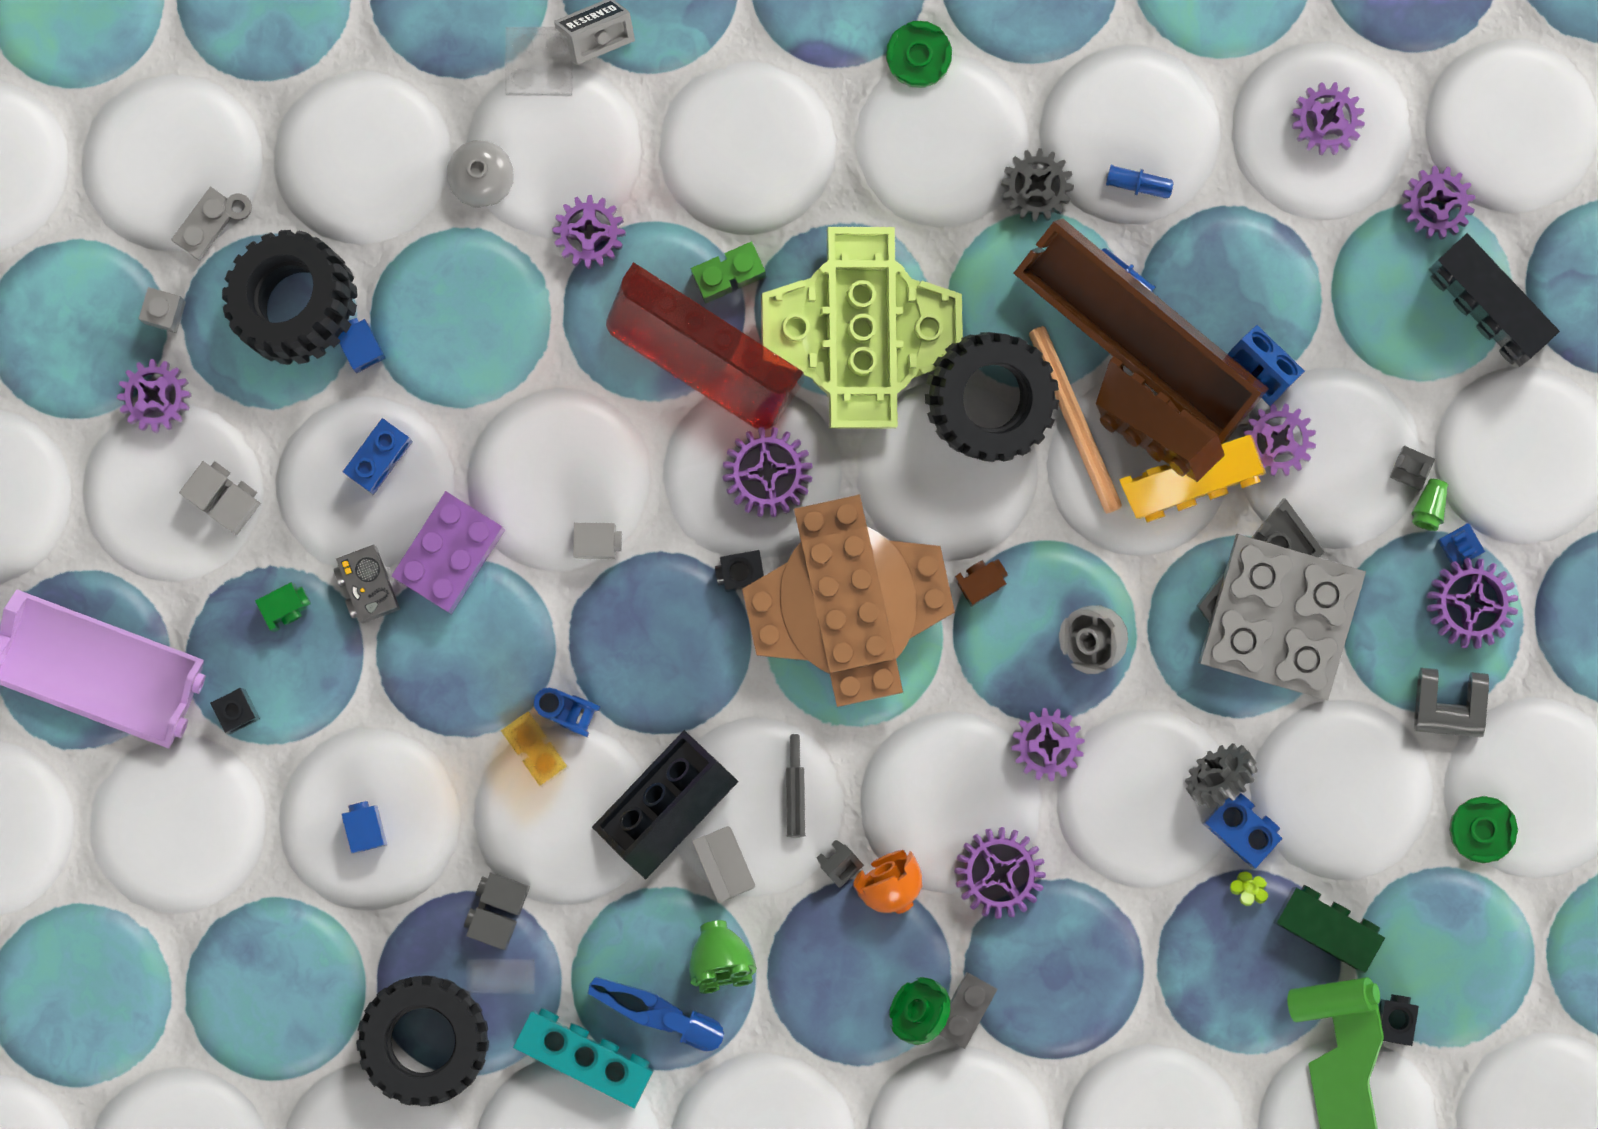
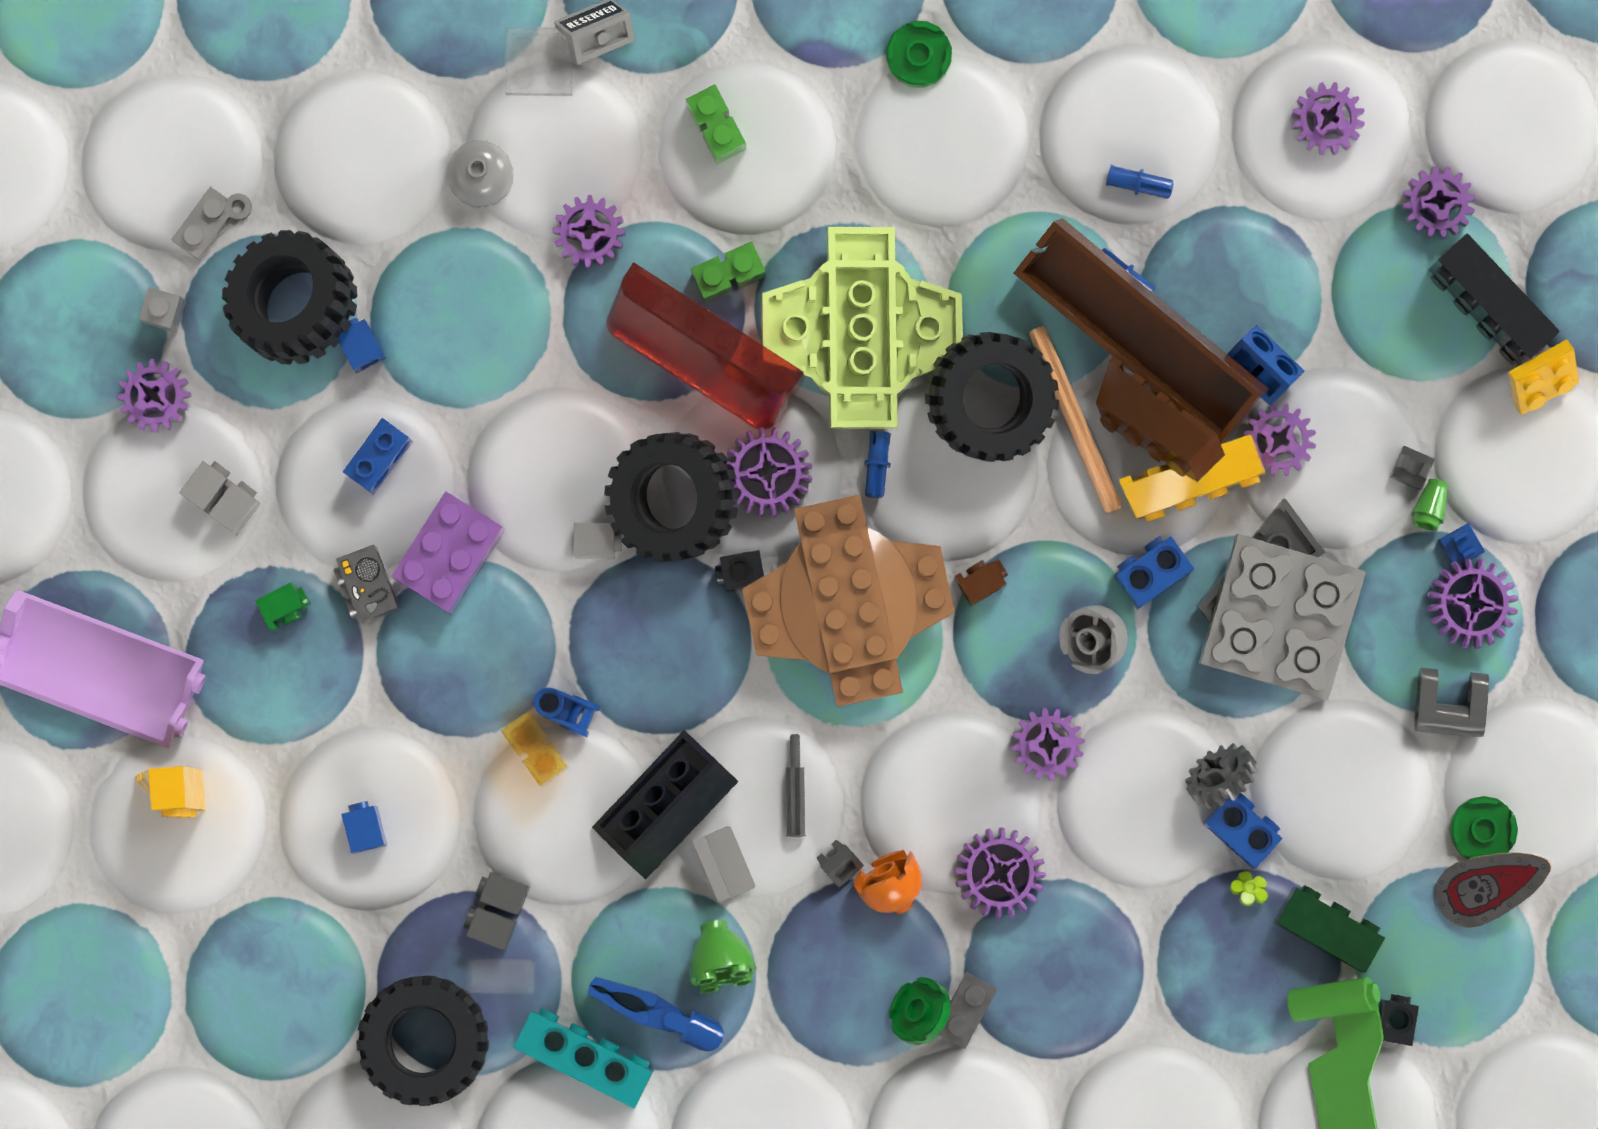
(174, 790): none -> yellow wedge
(235, 711): black brick -> none
(631, 507): none -> black tyre
(722, 133): none -> bright green piece
(877, 464): none -> blue axle
(1047, 196): dark grey gear -> none
(1158, 578): none -> blue brick
(1489, 886): none -> shield
(1544, 377): none -> yellow plate

